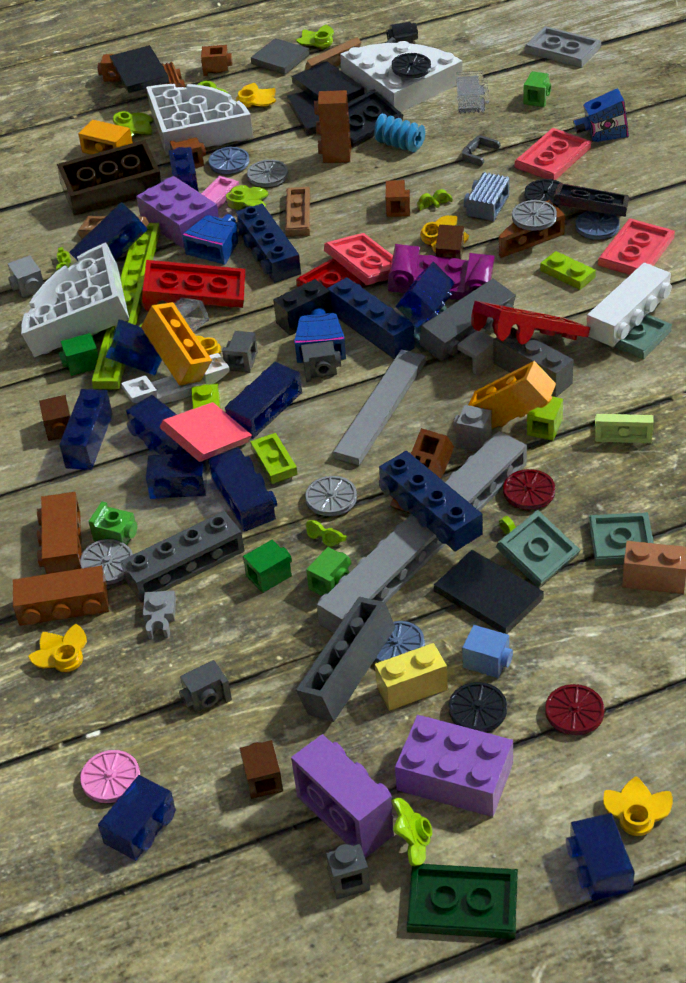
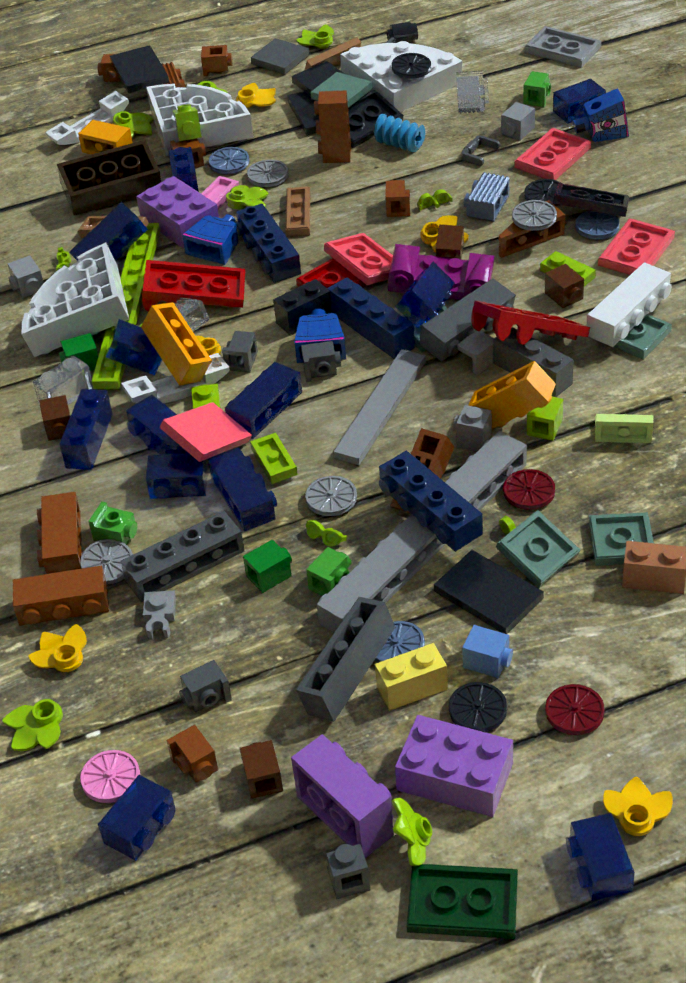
(35, 725): none -> lime plate
(64, 380): none -> clear brick
(109, 106): none -> white slope
(187, 122): none -> lime bracket
(193, 754): none -> dark orange brick
(355, 87): none -> sand green tile
(518, 121): none -> light grey brick
(564, 286): none -> reddish brown brick
(570, 100): none -> clear blue brick

